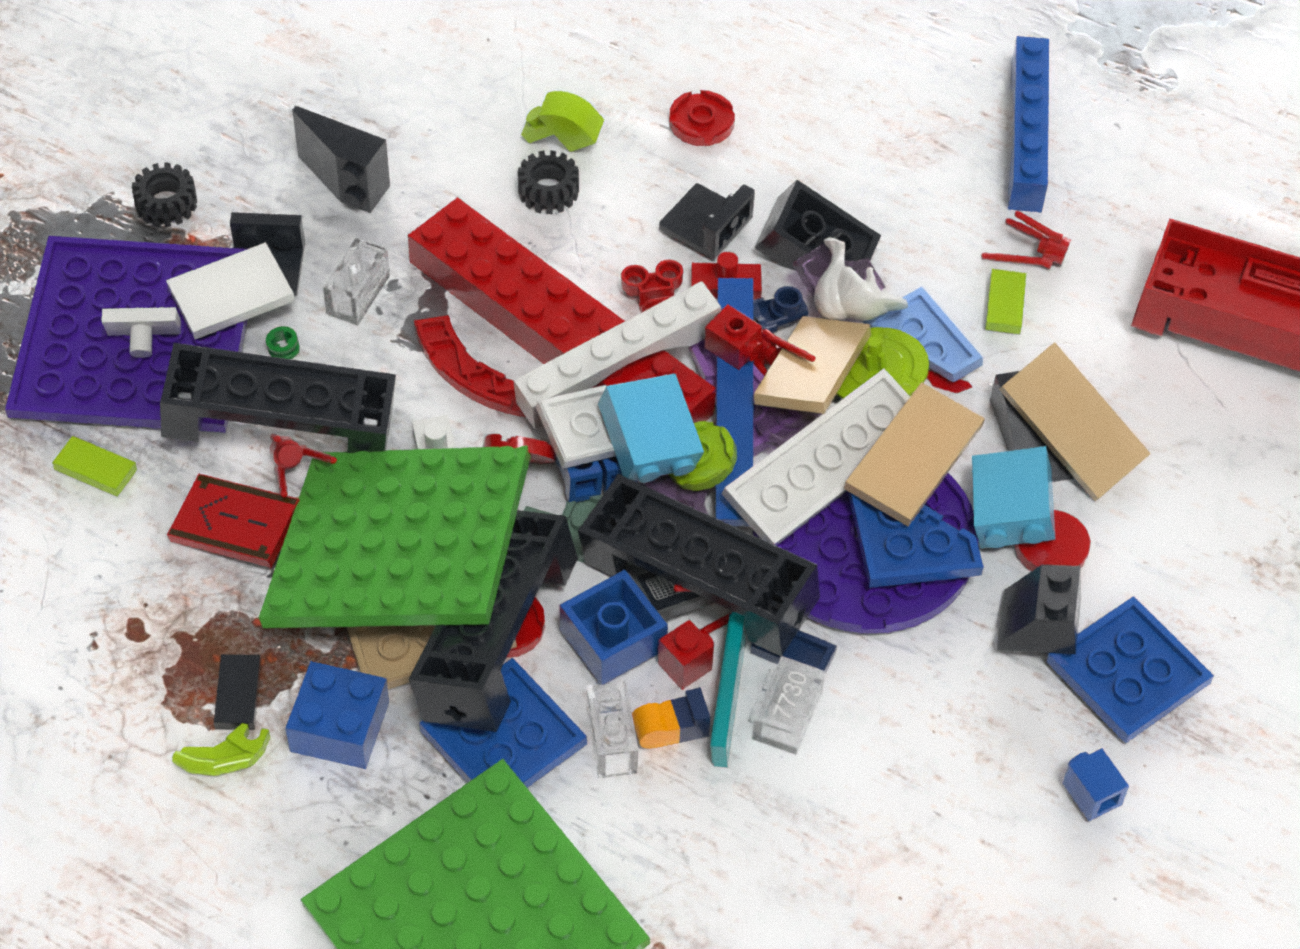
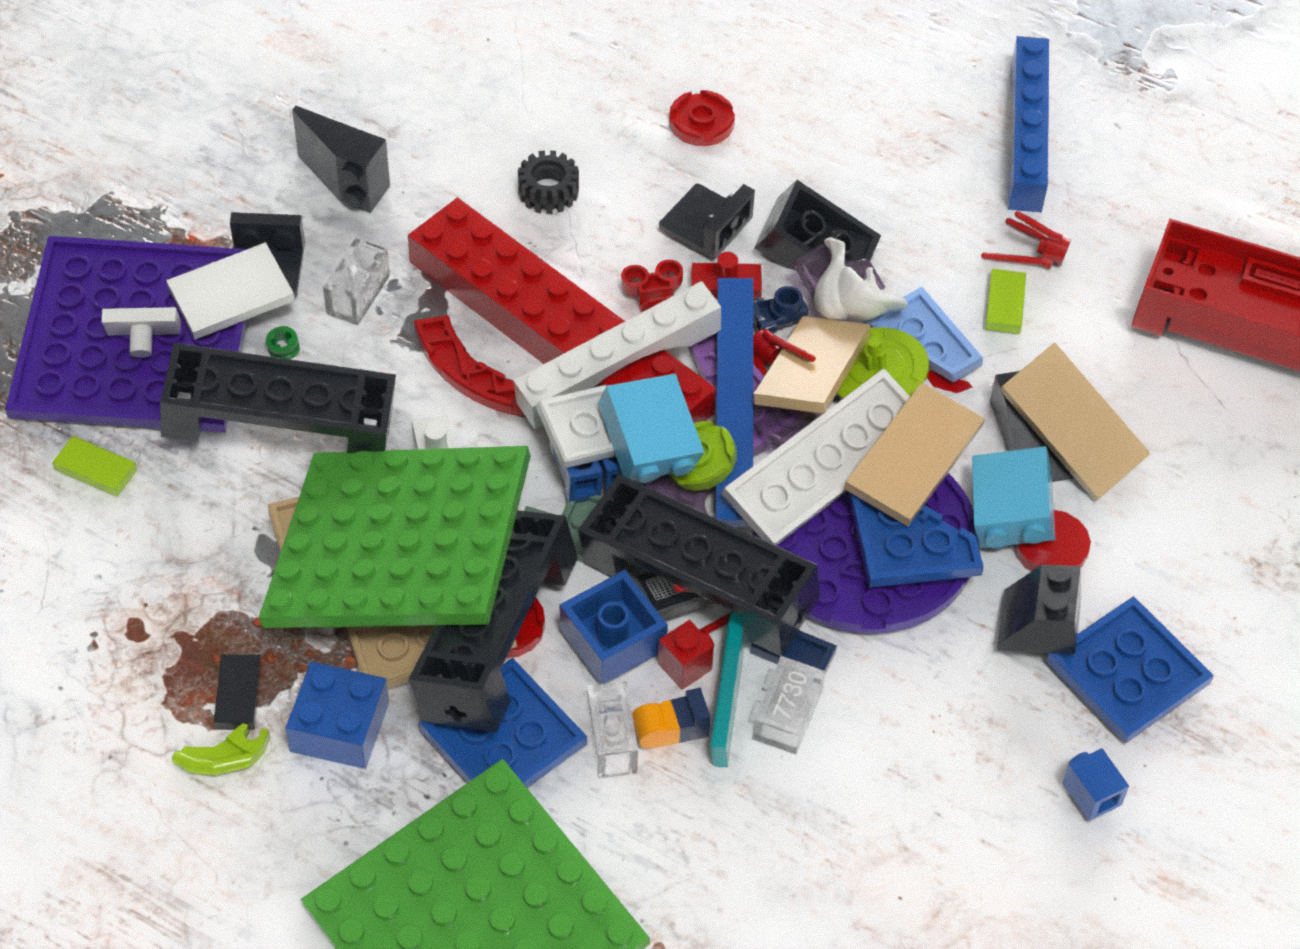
(168, 208): black tyre -> none
(233, 520): red tile -> none
(288, 454): red plant -> none
(539, 450): red tile -> none
(566, 117): lime brick -> none
(733, 337): red brick -> none

